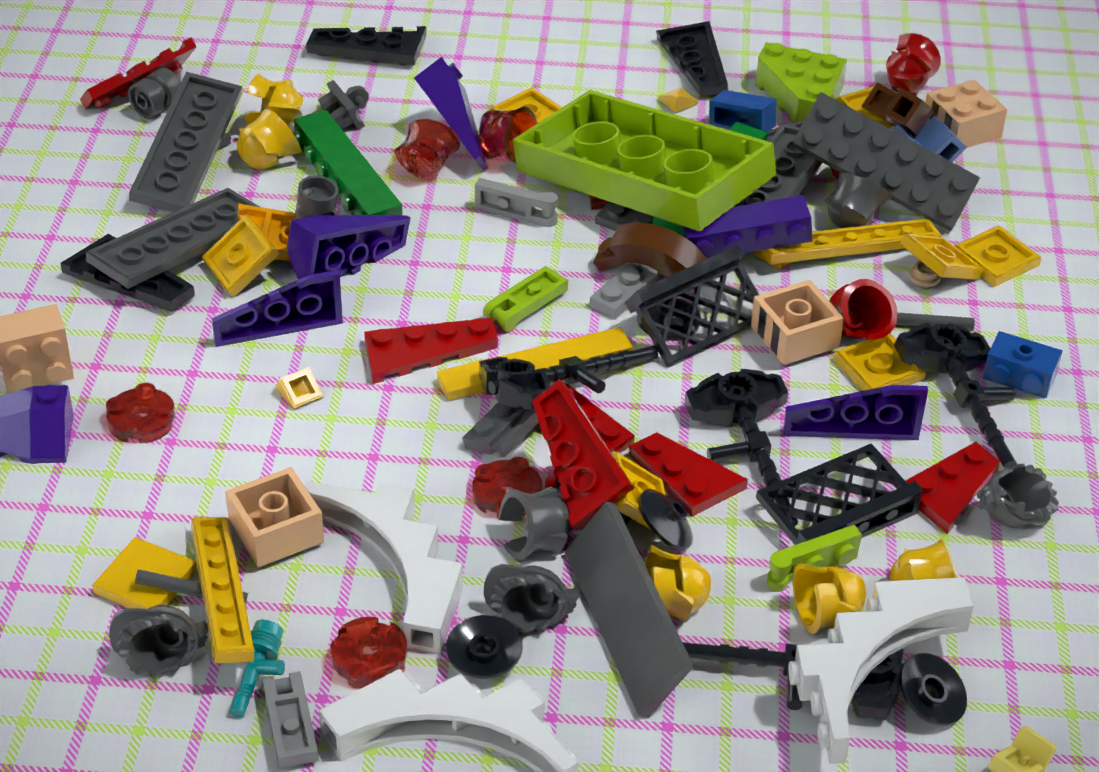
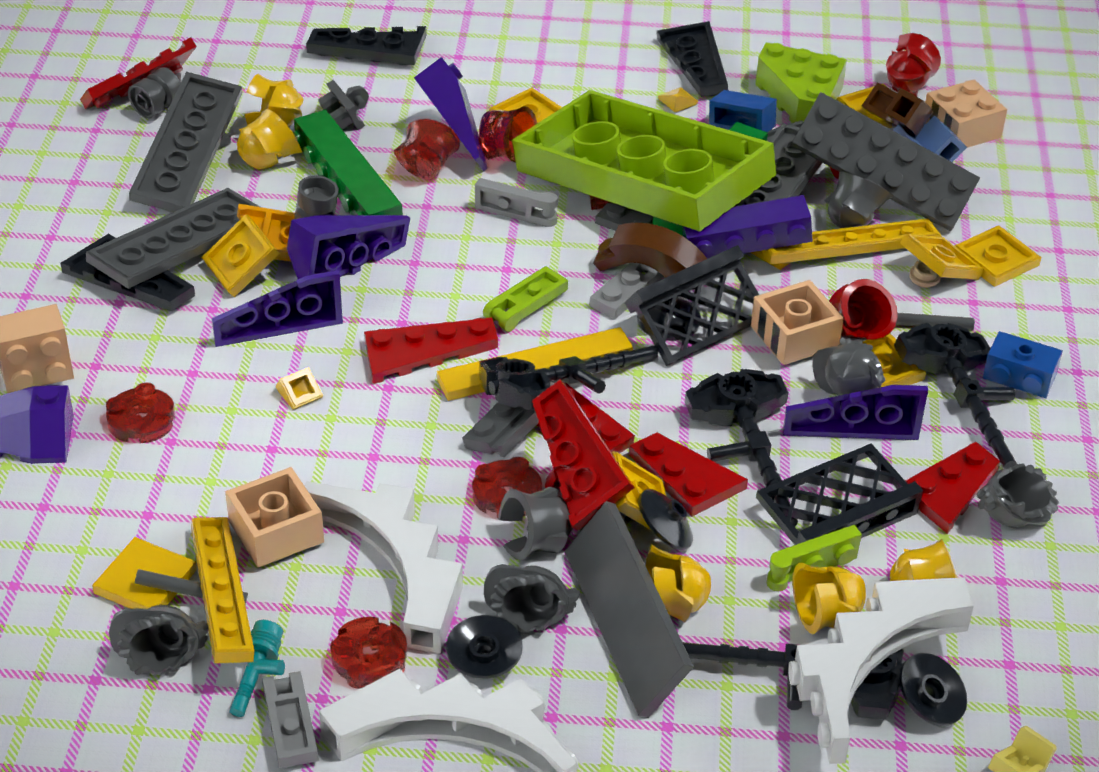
(847, 368): none -> dark grey hair

